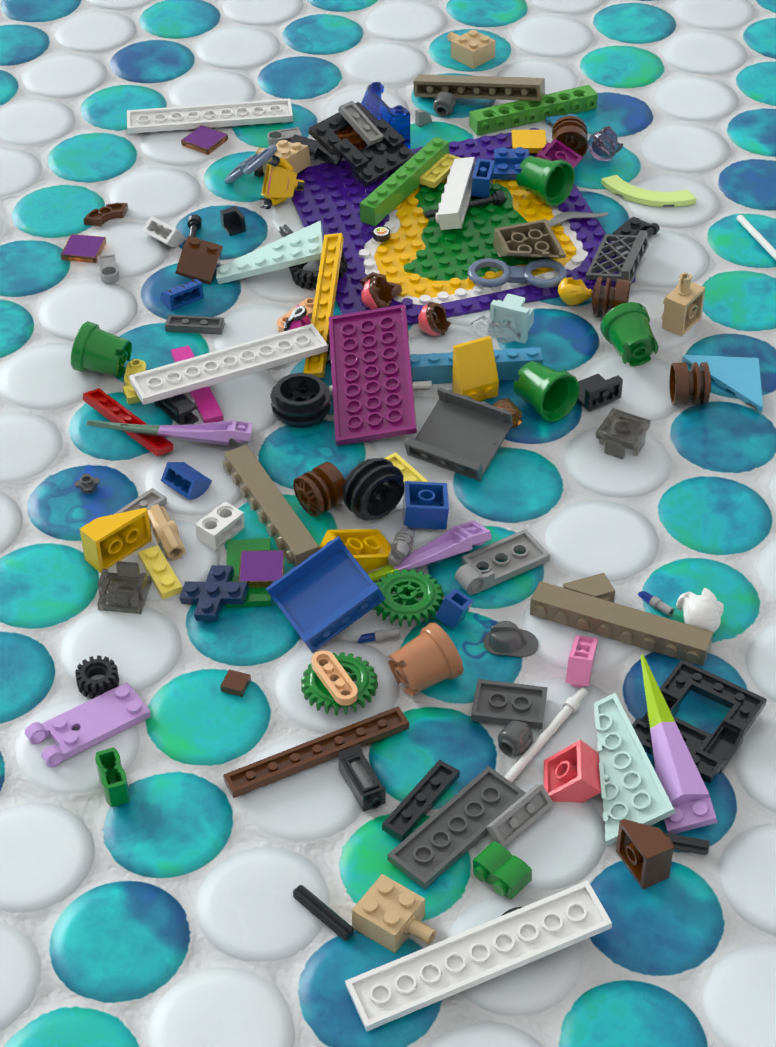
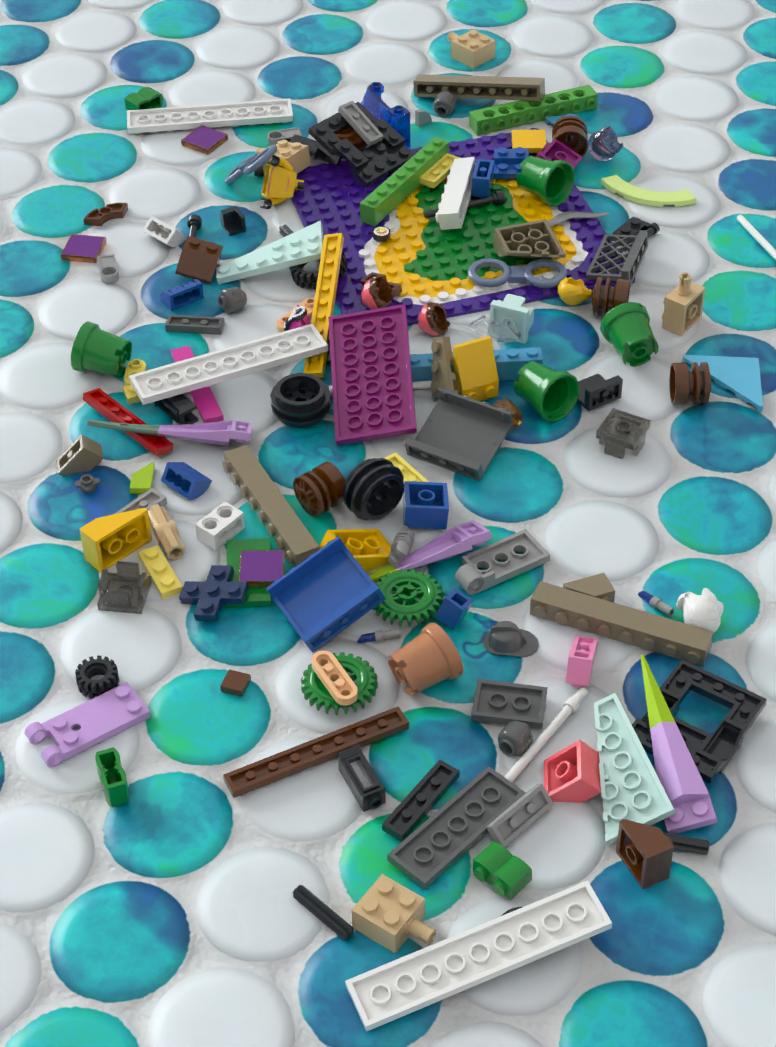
(80, 456): none -> dark tan slope
(142, 479): none -> lime tile
(144, 99): none -> green brick
(232, 299): none -> dark grey head
(440, 367): none -> dark tan wing

